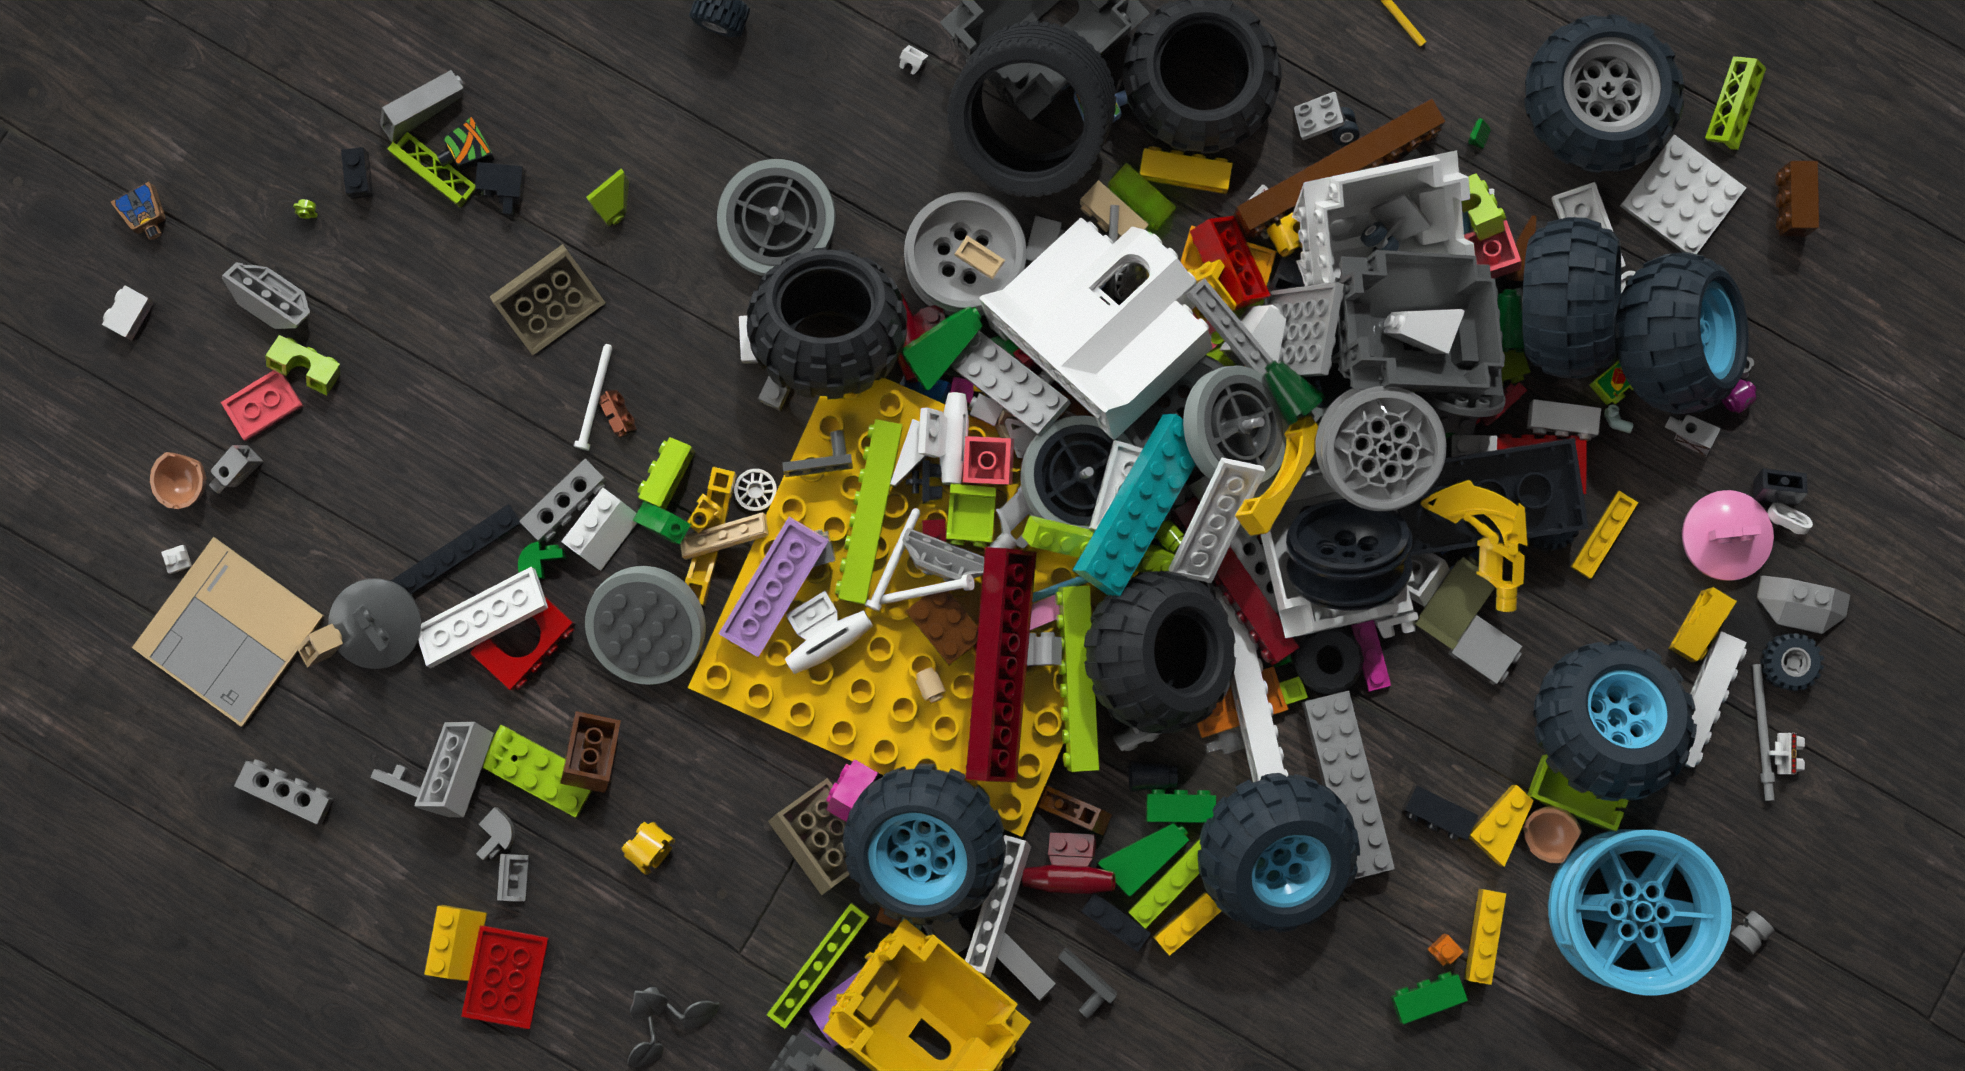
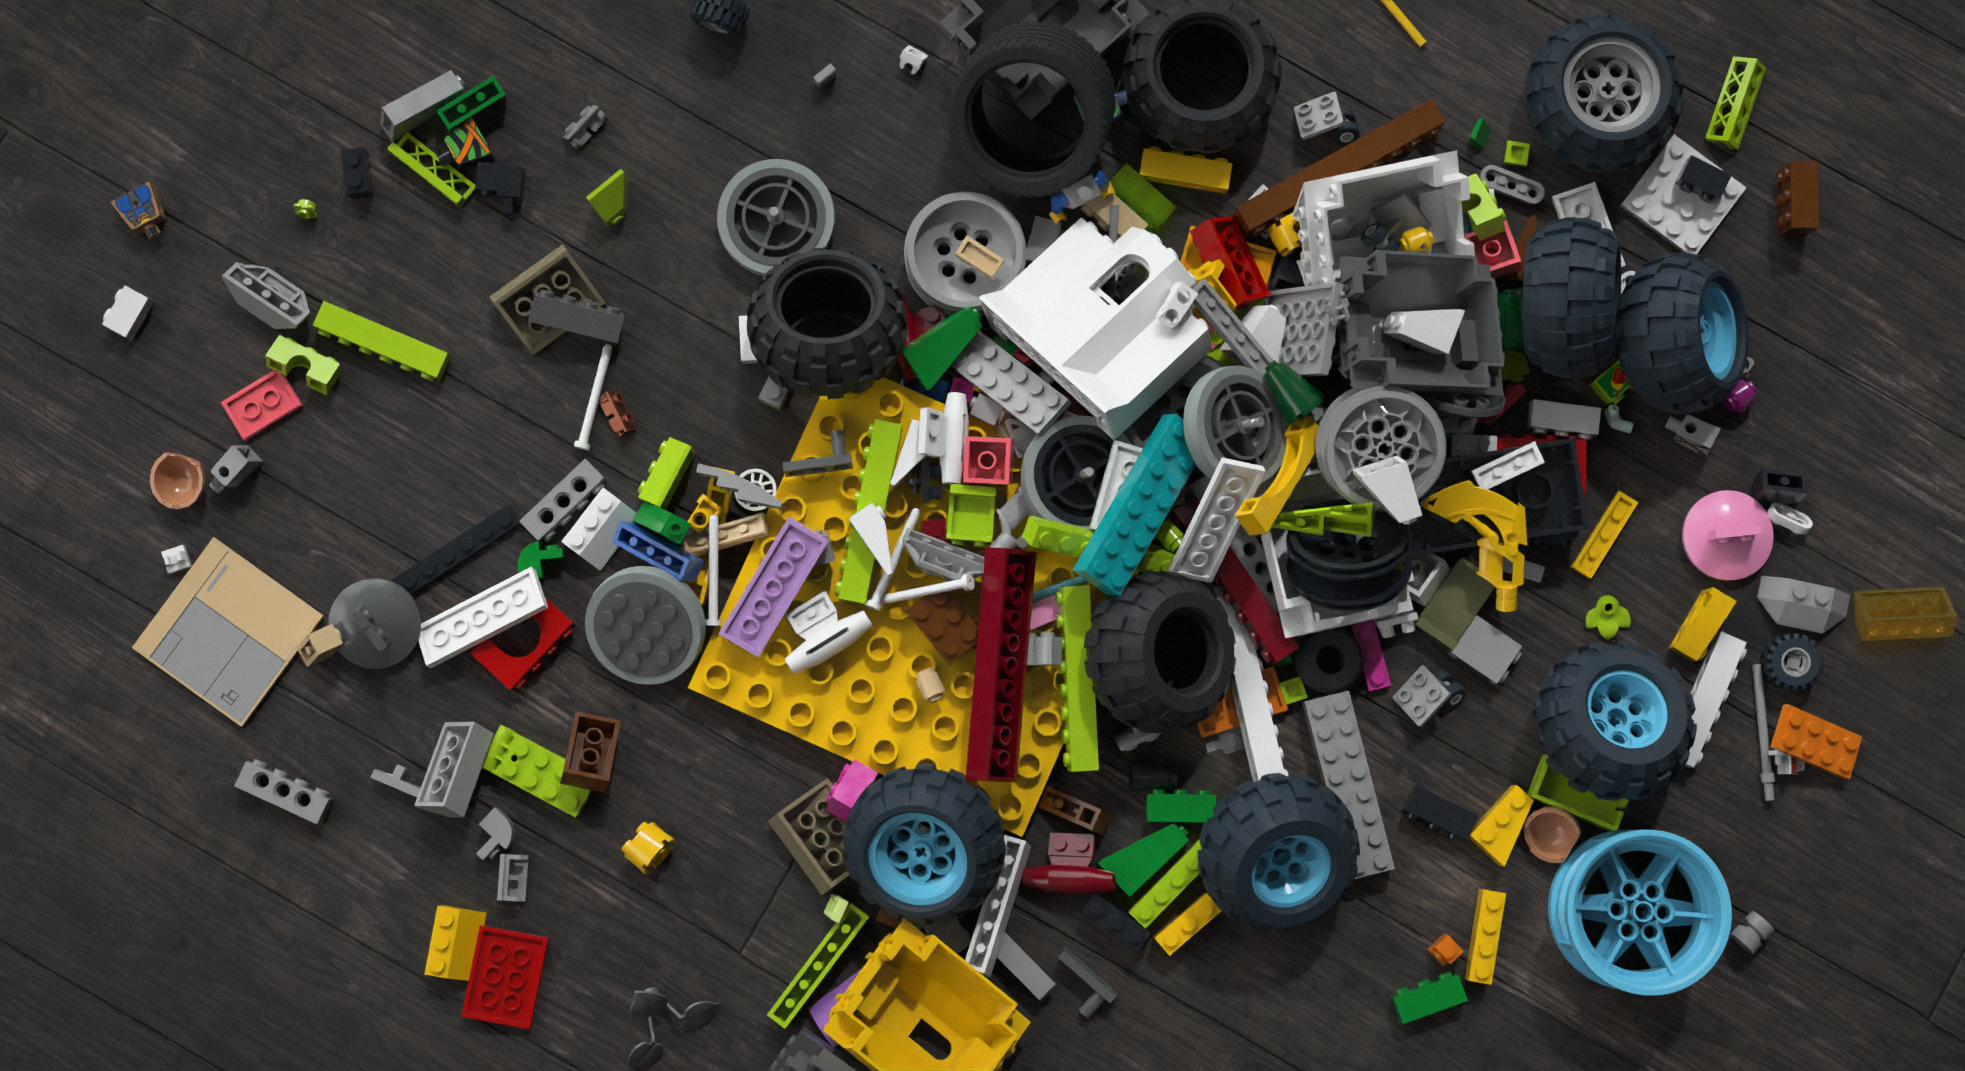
(382, 341): none -> lime brick
(471, 103): none -> green brick
(575, 316): none -> dark grey brick
(590, 119): none -> light grey hinge
(658, 551): none -> blue brick
(713, 572): none -> white bar
(746, 490): none -> light grey slope
(825, 76): none -> light grey tile
(836, 907): none -> yellowish green tile
(872, 529): none -> white slope
(1082, 191): none -> torso
(1176, 304): none -> white leg
(1332, 312): none -> light grey piece
(1349, 519): none -> lime wedge
(1392, 487): none -> white slope
(1417, 240): none -> yellow head
(1427, 693): none -> light grey plate
(1508, 466): none -> white plate
(1516, 153): none -> lime plate
(1522, 185): none -> light grey plate
(1531, 571): none -> white sticker
(1610, 620): none -> lime plate
(1702, 179): none -> black brick
(1816, 741): none -> orange plate
(1904, 613): none -> clear yellow slope

